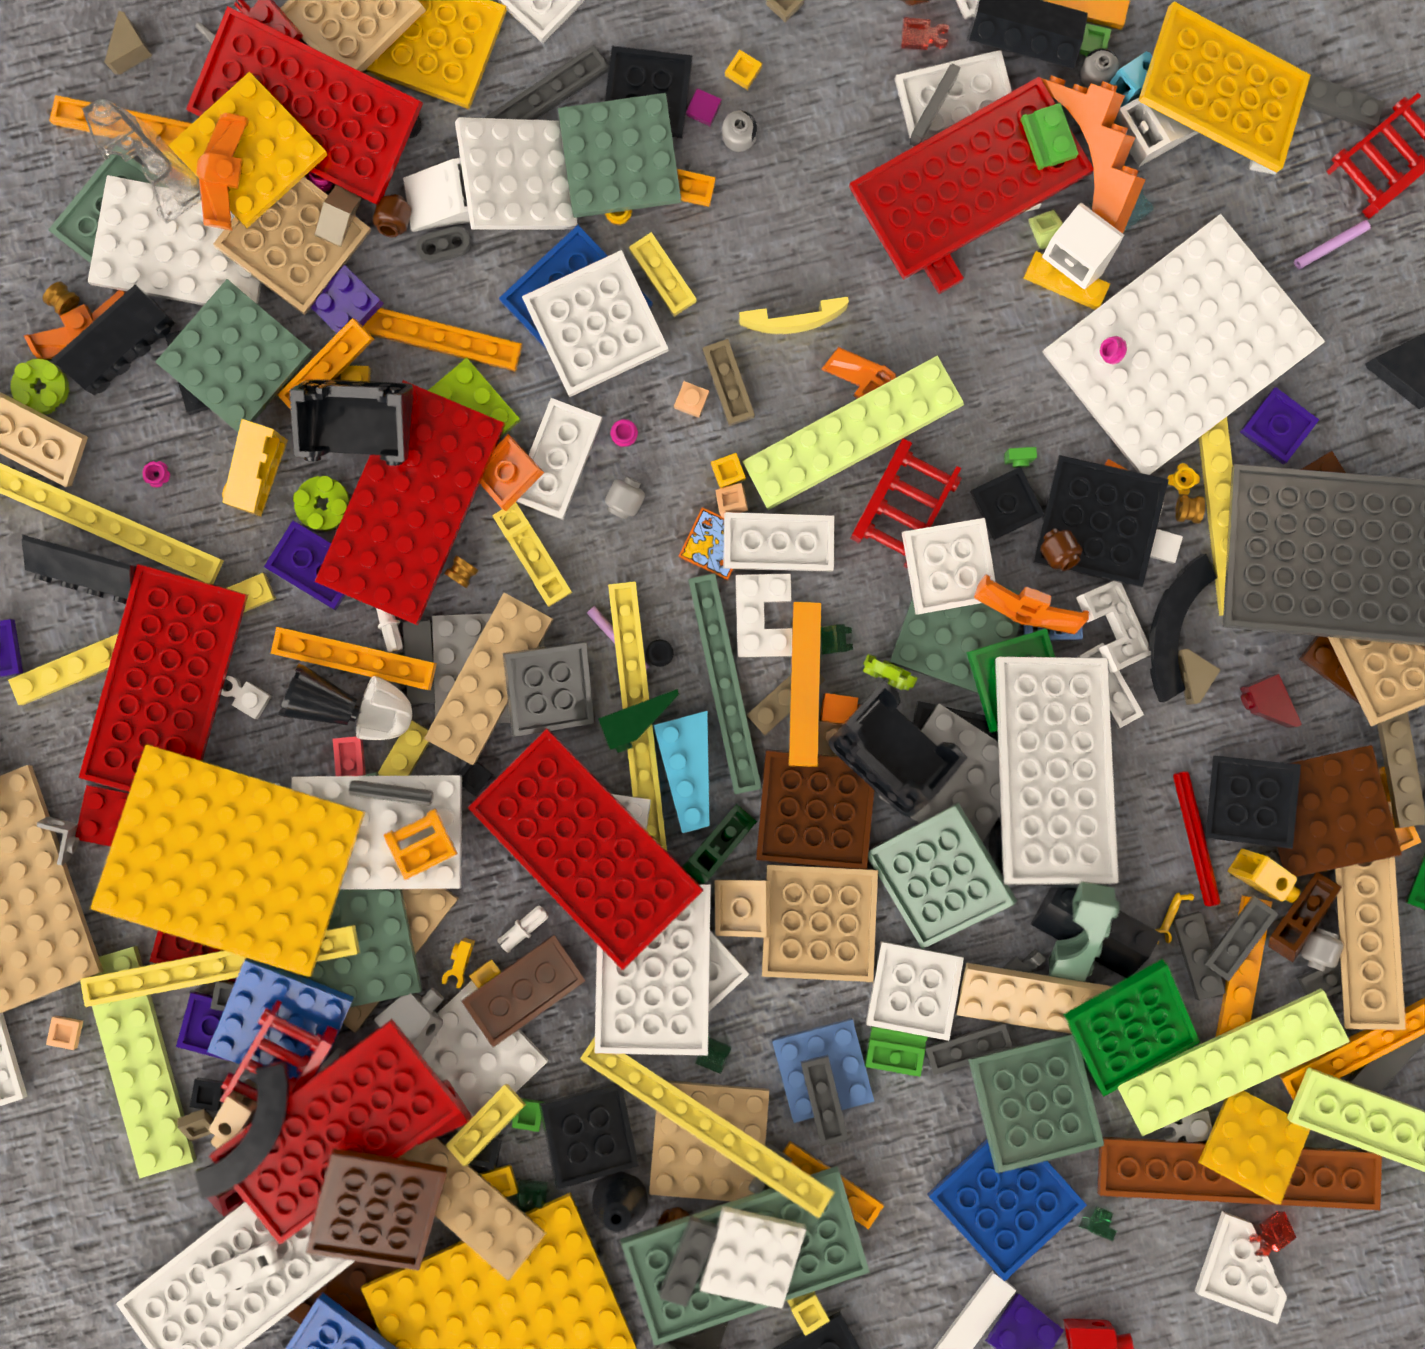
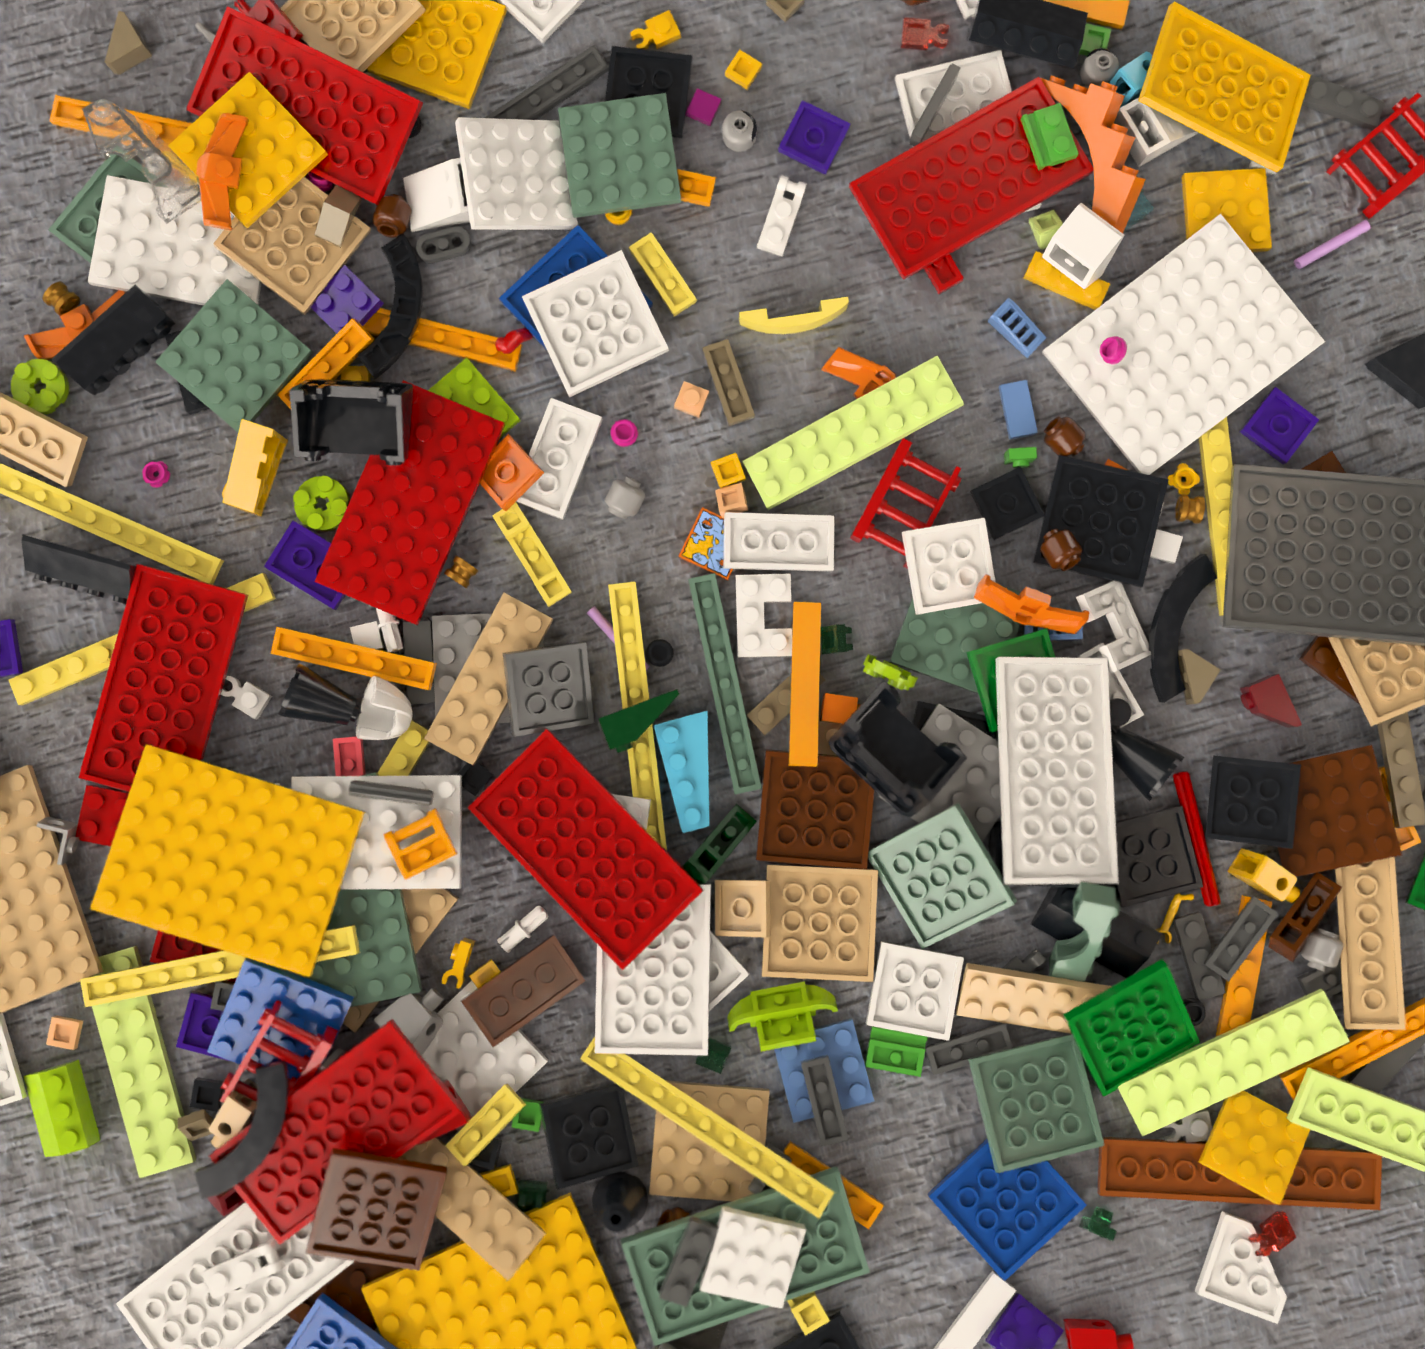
(62, 1109): none -> lime slope
(367, 635): none -> white tile
(405, 310): none -> black tile
(512, 340): none -> red arm
(660, 31): none -> yellow plate
(781, 216): none -> white plate
(782, 1013): none -> lime plate
(814, 137): none -> dark purple plate
(1018, 409): none -> medium blue tile
(1024, 321): none -> medium blue slope
(1064, 436): none -> reddish brown head
(1119, 712): none -> black plate
(1143, 760): none -> black cone
(1155, 857): none -> black plate
(1195, 1010): none -> black plate
(1234, 194): none -> yellow plate

